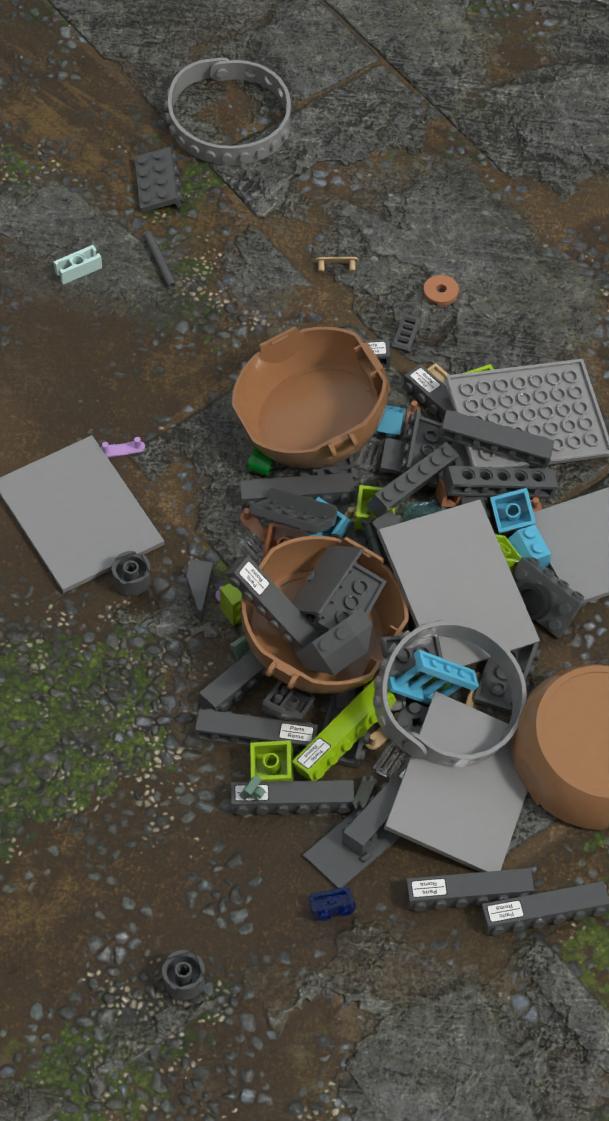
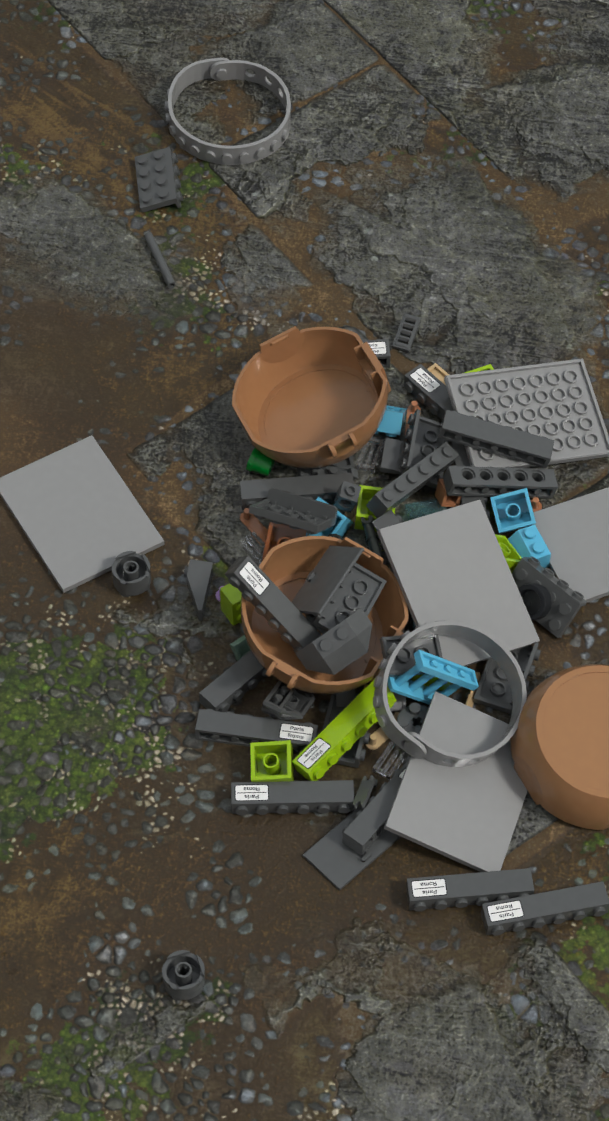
(78, 264): light aqua piece -> none
(123, 449): lavender piece -> none
(253, 789): sand green tile -> none
(332, 903): clear blue bracket -> none
(344, 260): tan piece -> none
(347, 496): none -> dark grey brick
(441, 282): nougat tile -> none

